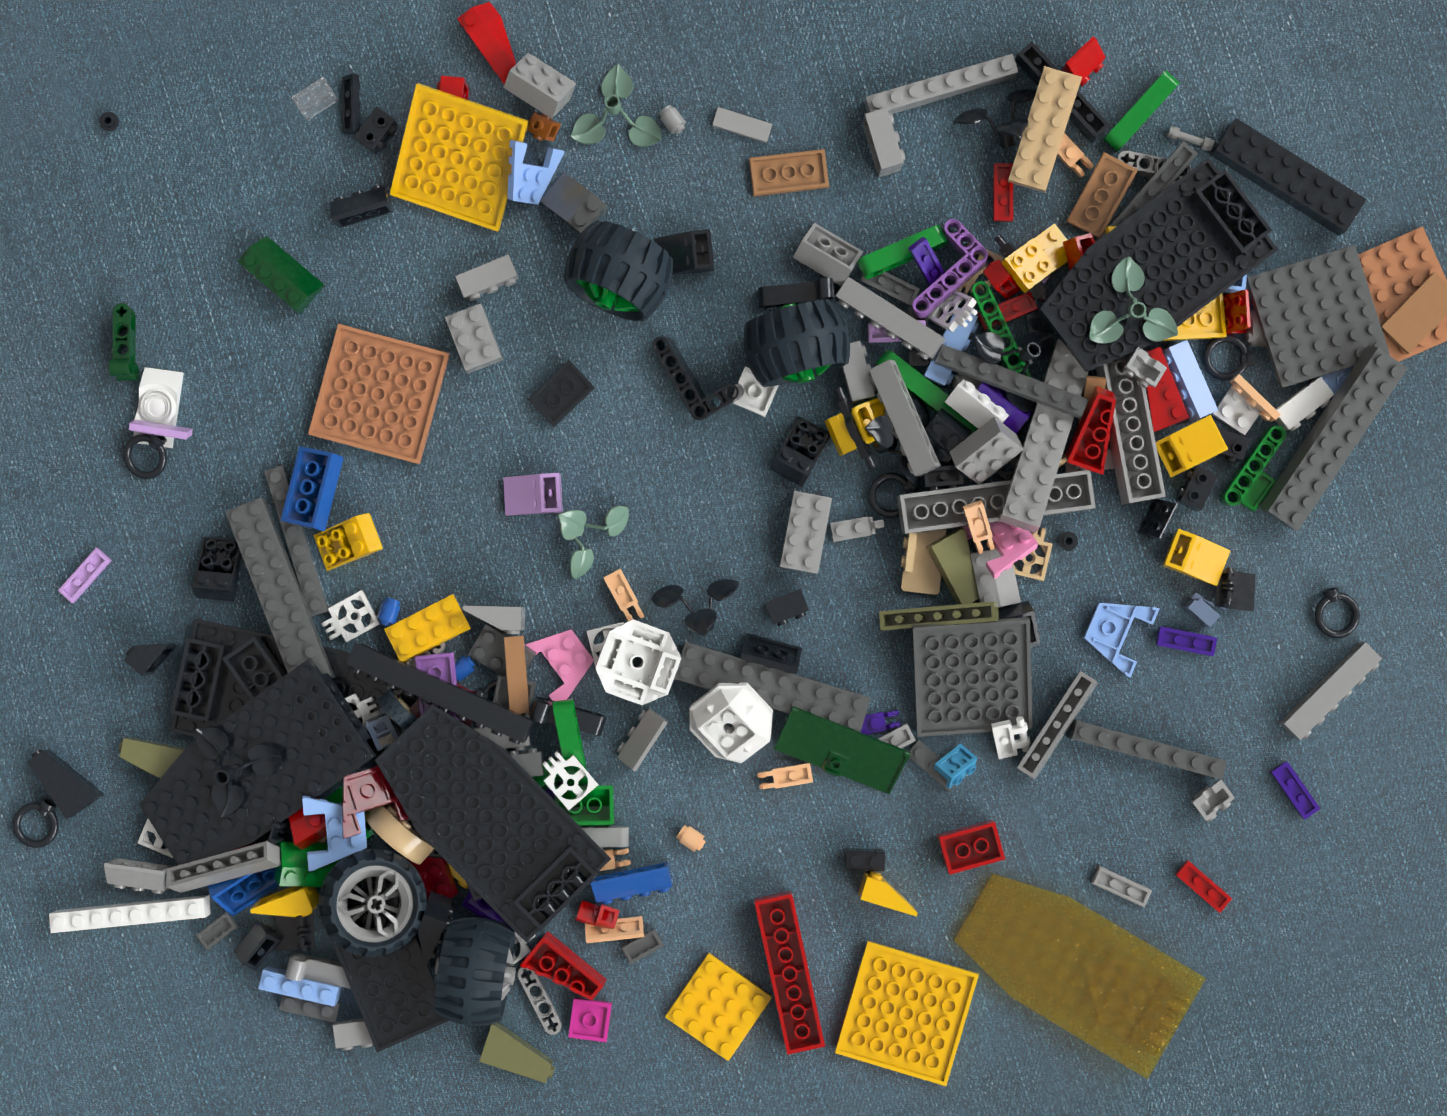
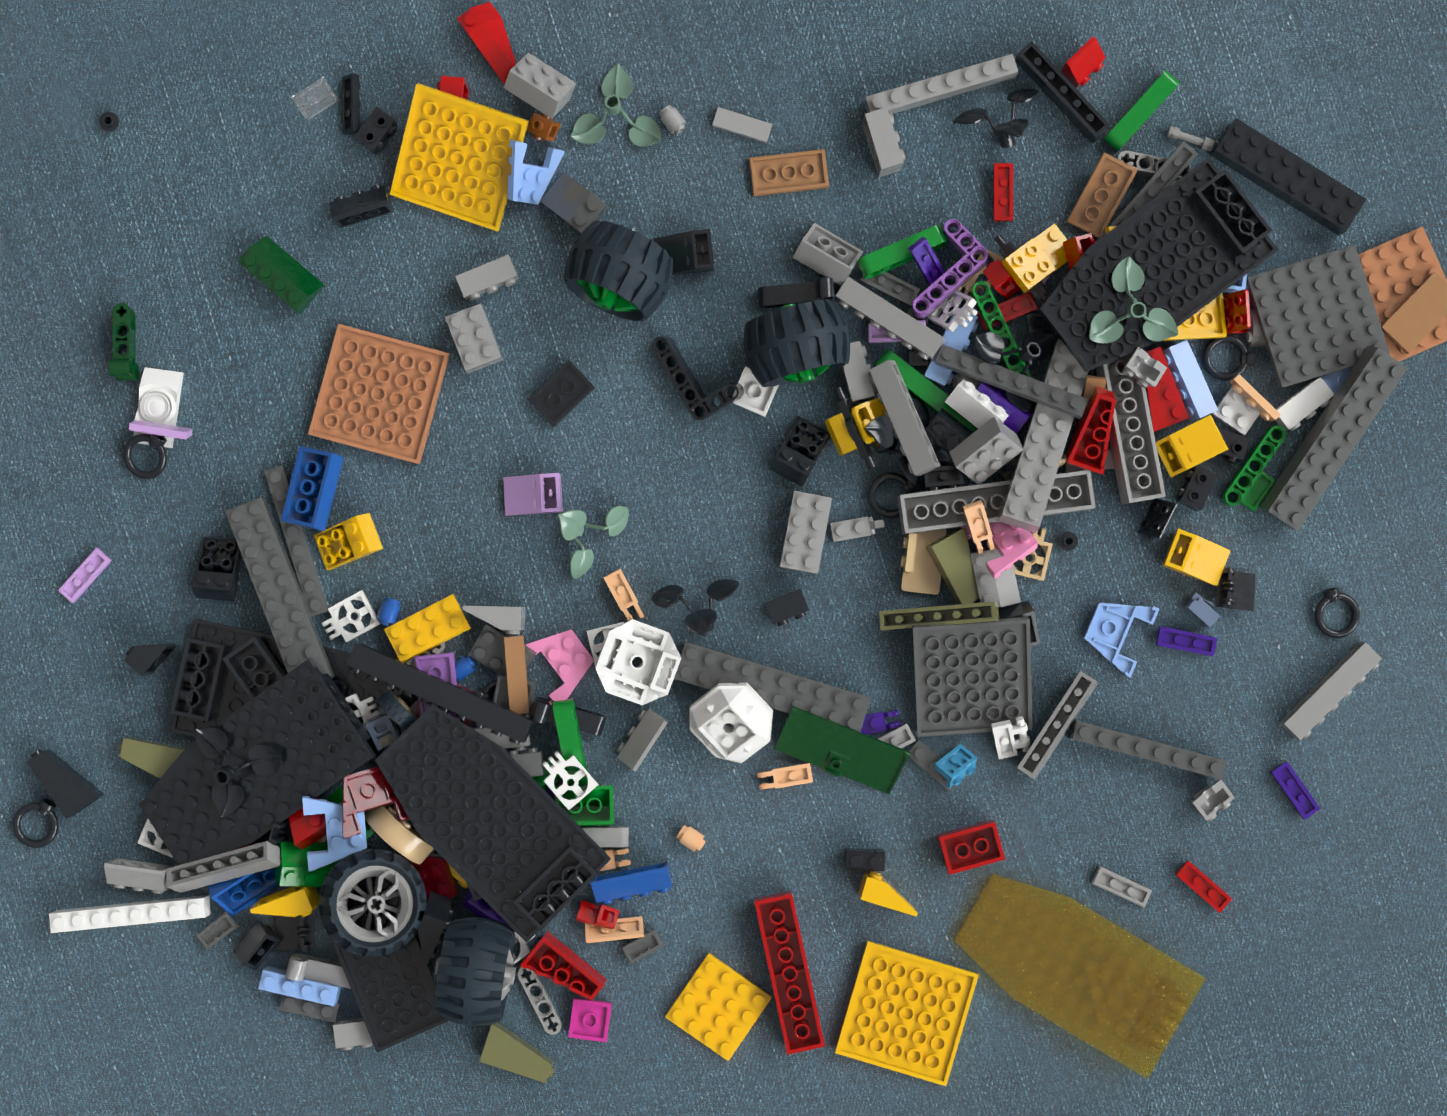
(771, 653): black plate -> none
(1045, 129): tan brick -> none
(1070, 154): light nougat hinge -> none

